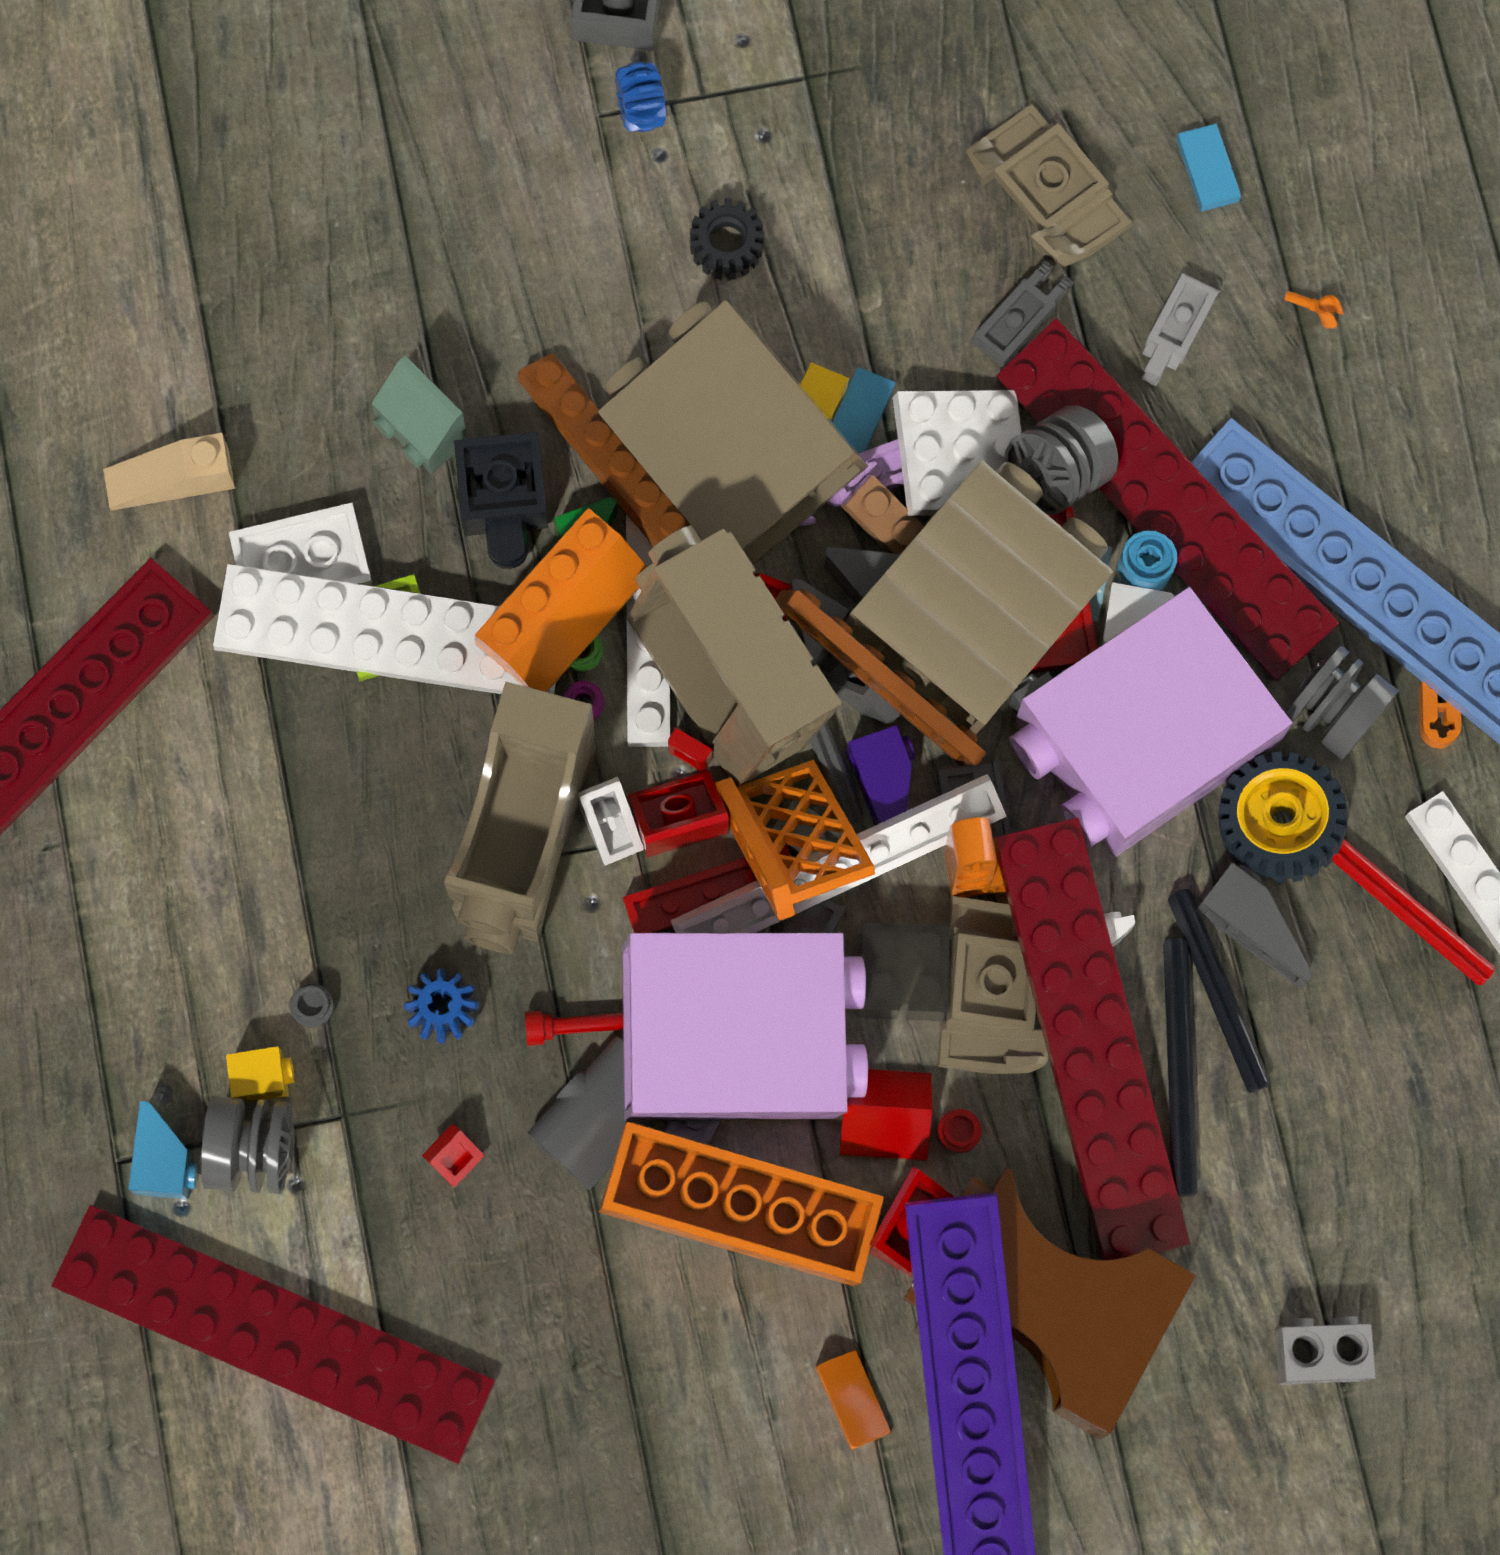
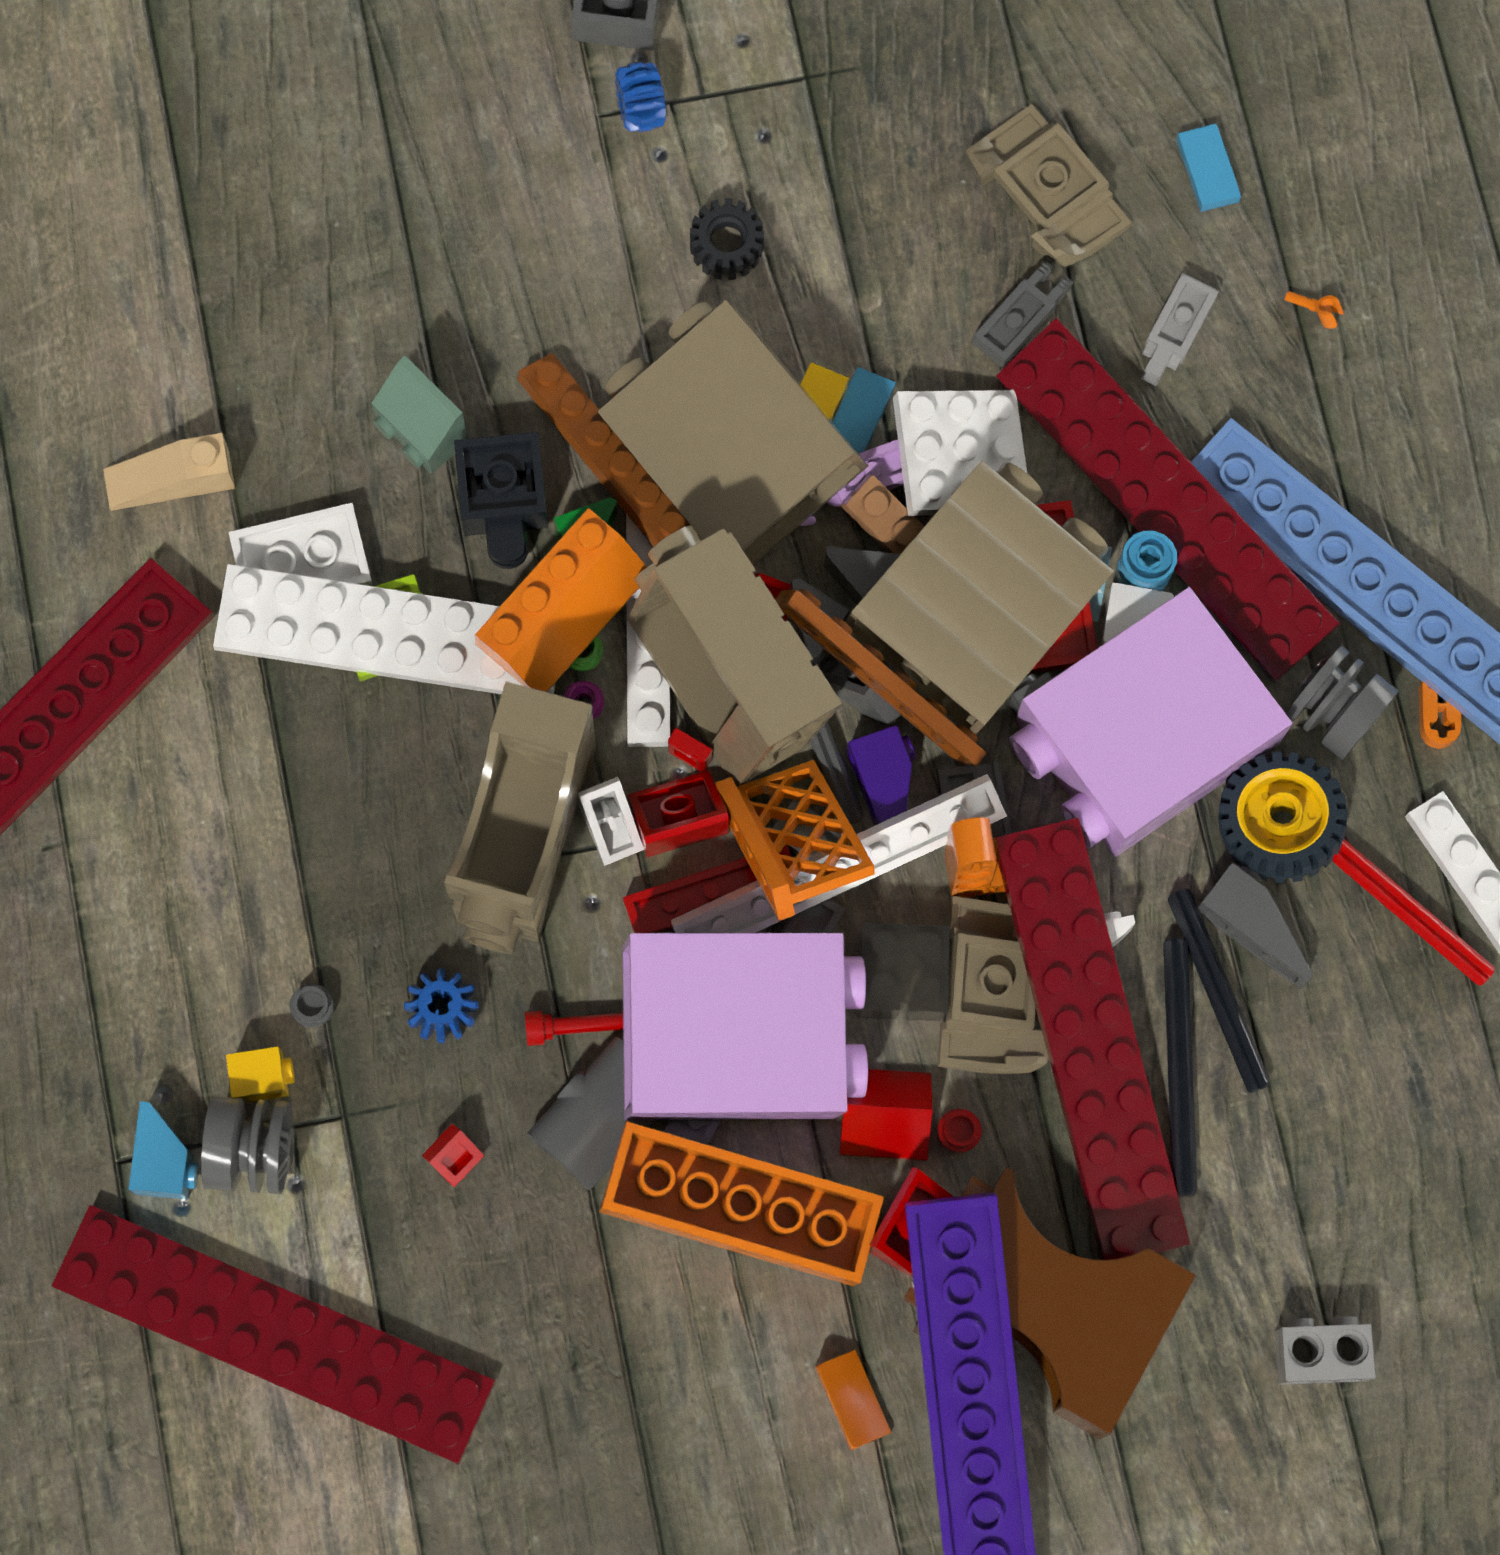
(1066, 456): dark grey wheel -> none

